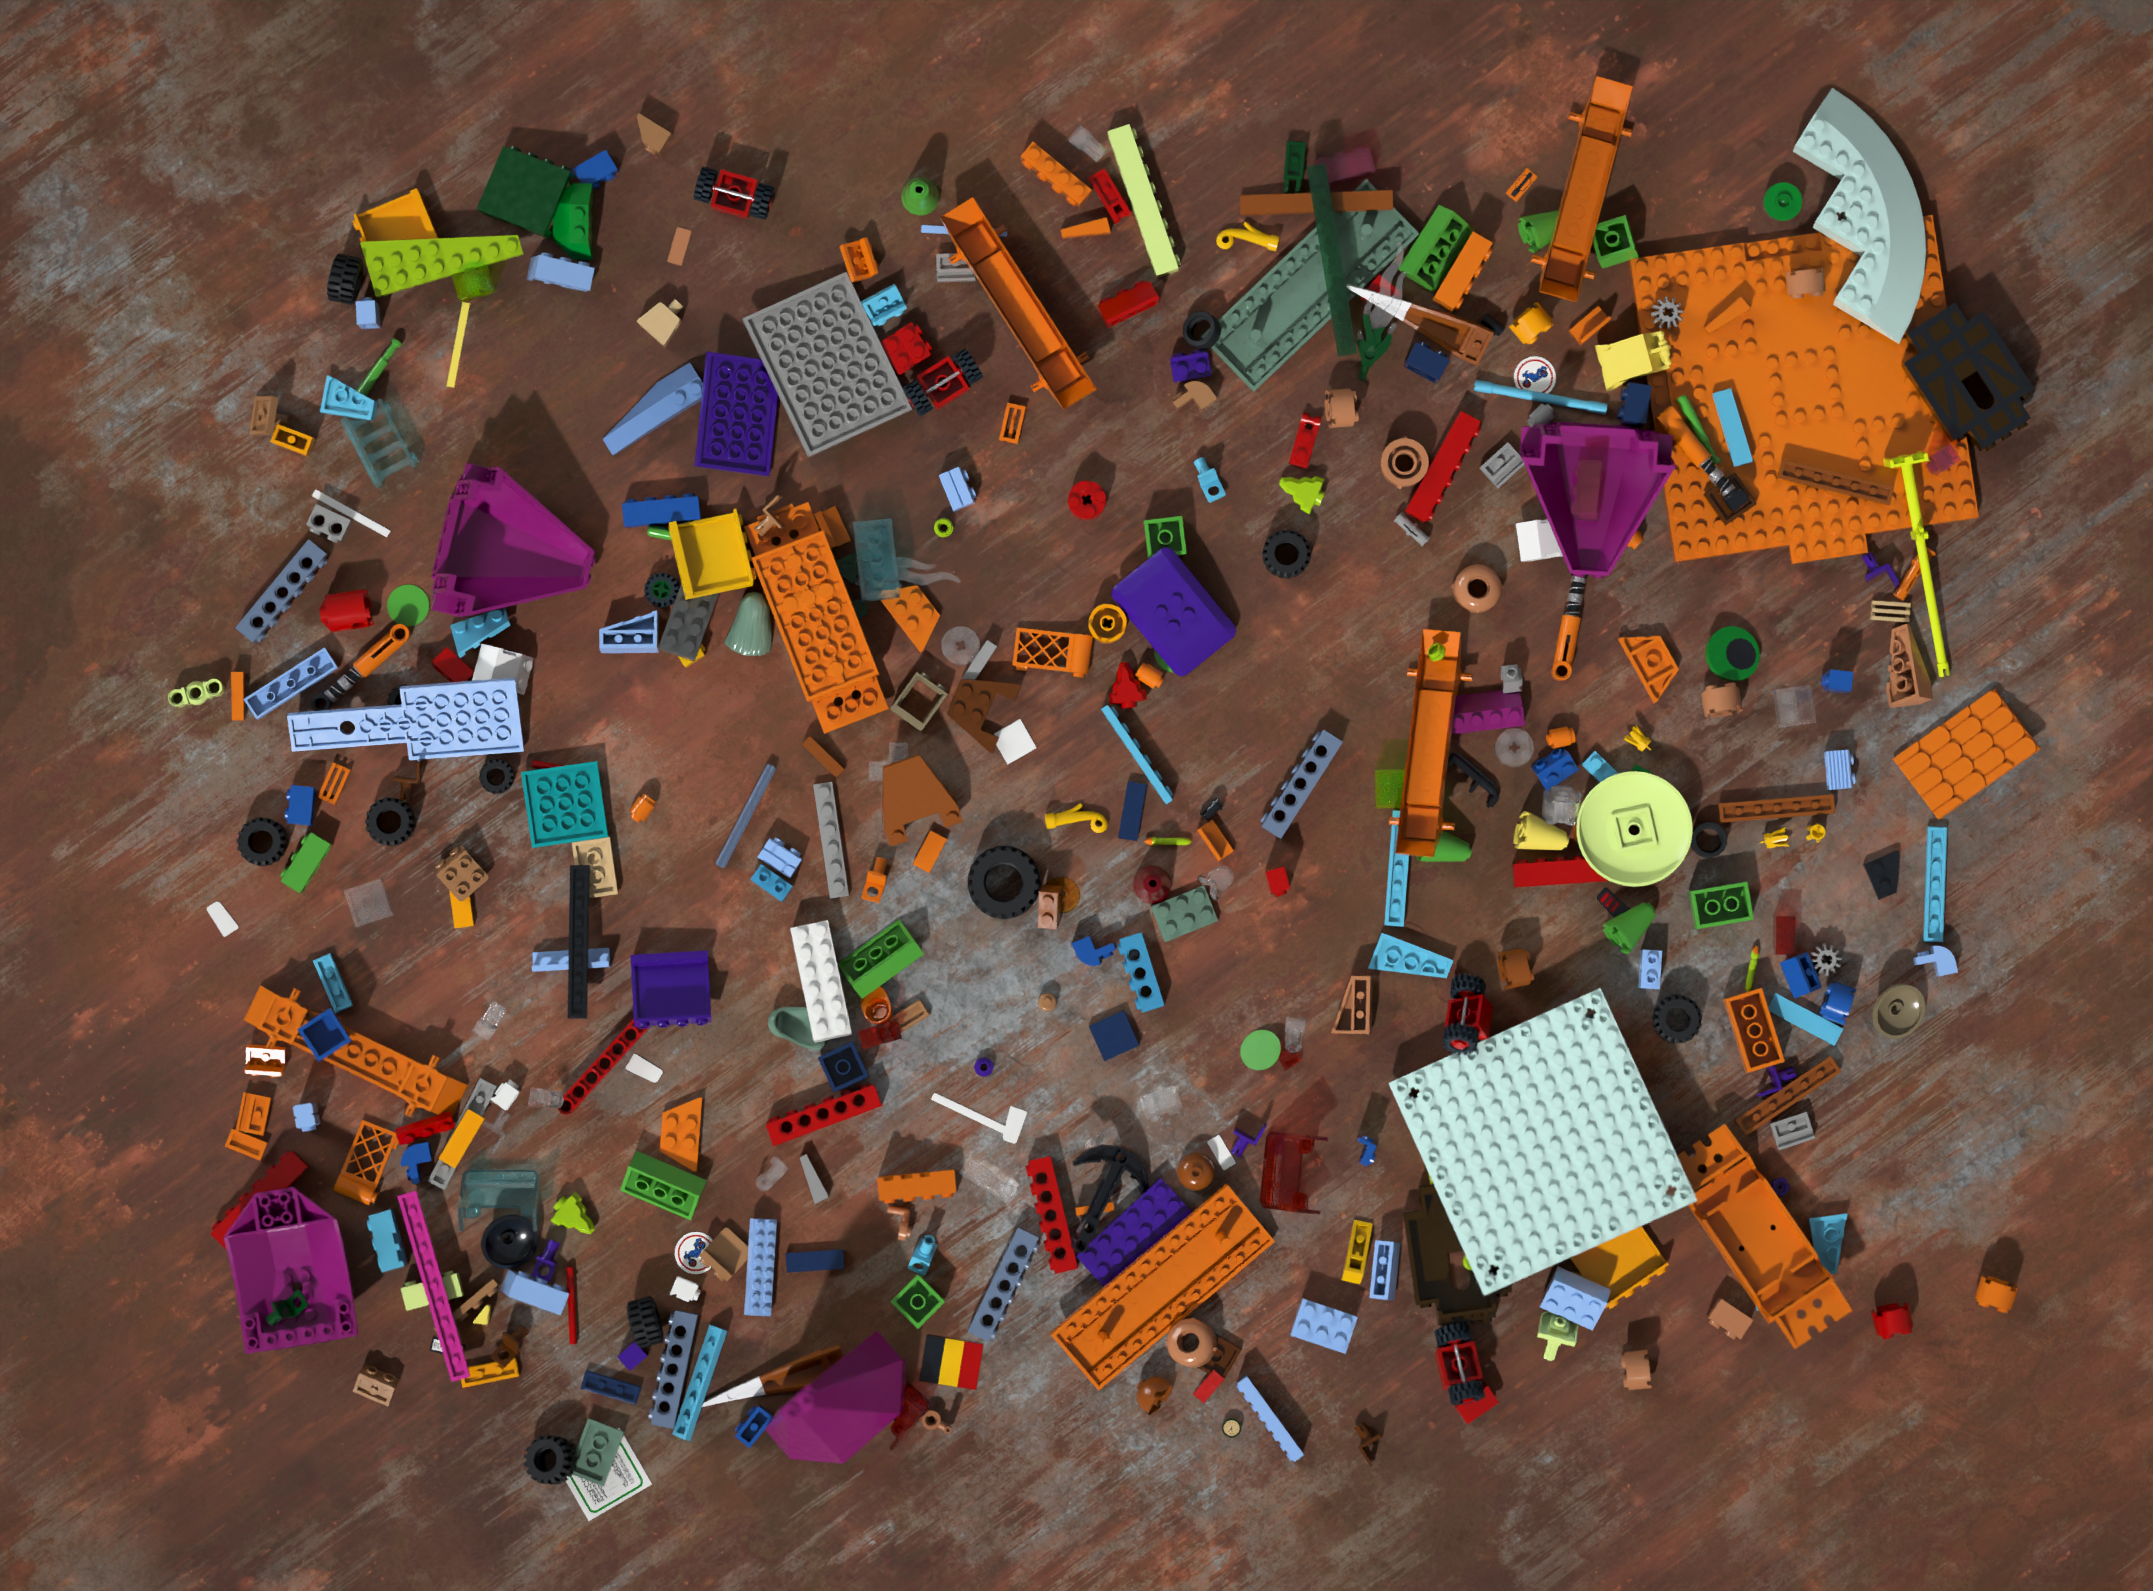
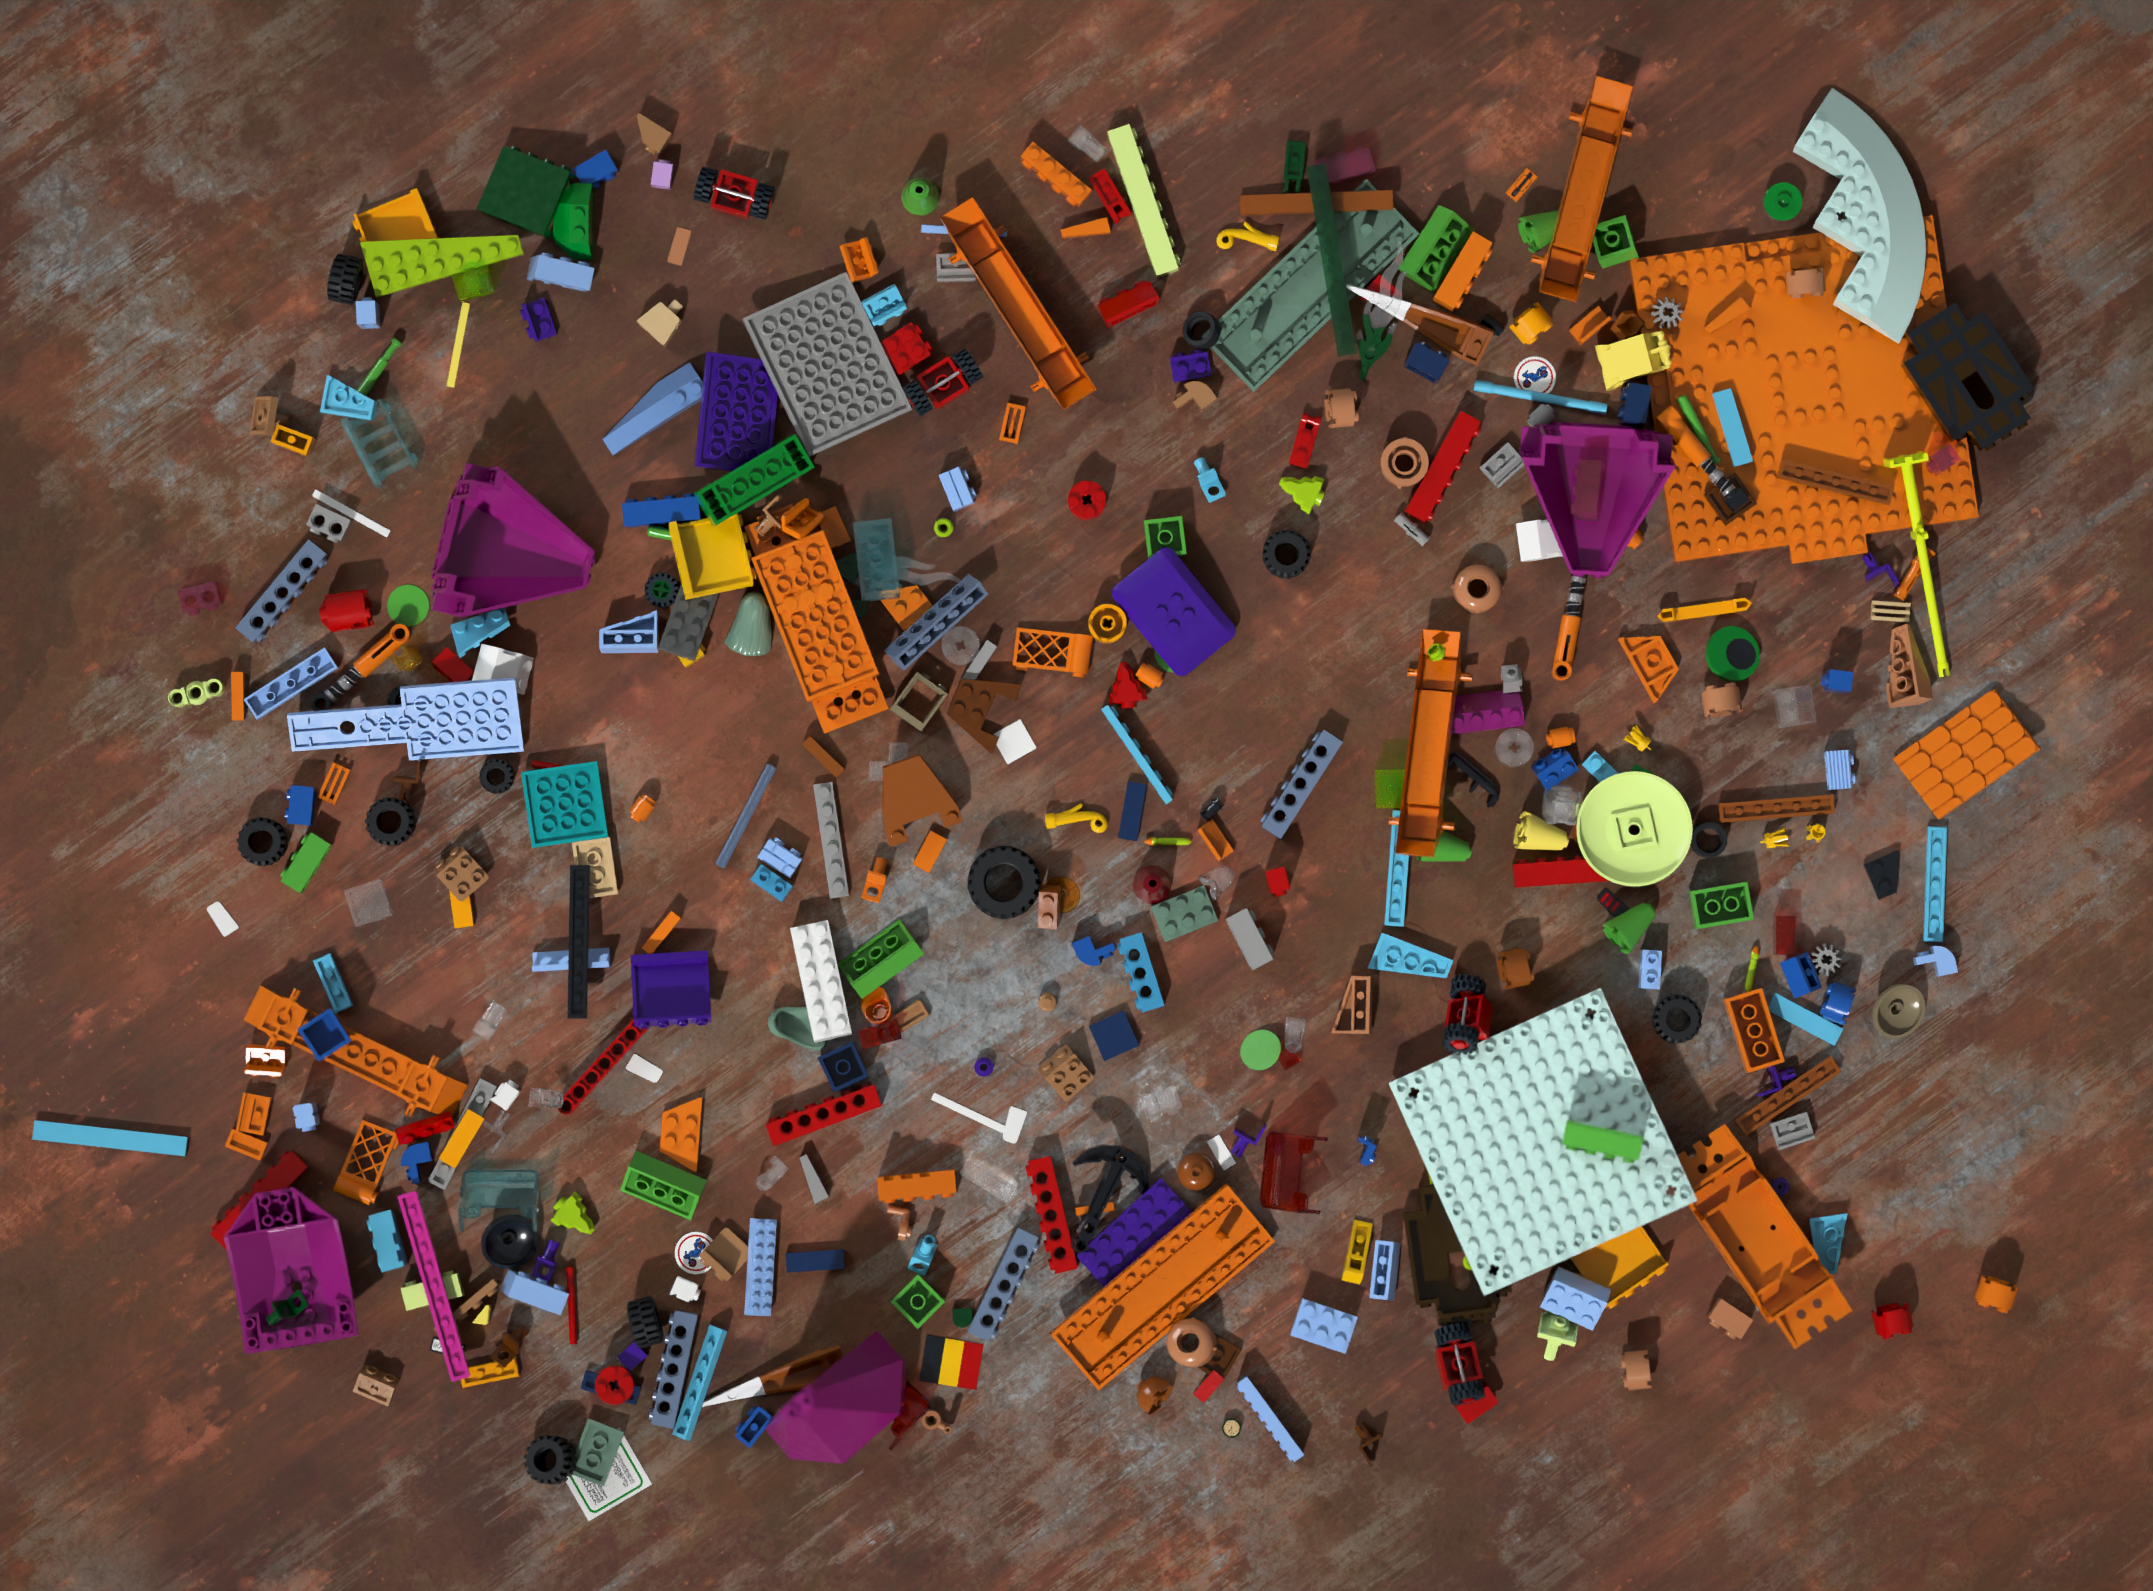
(110, 1138): none -> medium azure tile
(199, 593): none -> clear pink brick
(409, 660): none -> clear yellow window
(539, 320): none -> dark purple bracket
(604, 1387): none -> red brick
(661, 932): none -> orange piece
(662, 174): none -> lavender brick
(753, 480): none -> green plate
(801, 519): none -> orange bracket
(936, 622): none -> sand blue brick
(962, 1317): none -> dark green tile
(1065, 1073): none -> medium nougat bracket
(1250, 938): none -> light grey brick
(1602, 1140): none -> bright green slope
(1627, 325): none -> dark orange panel
(1704, 610): none -> light orange piece

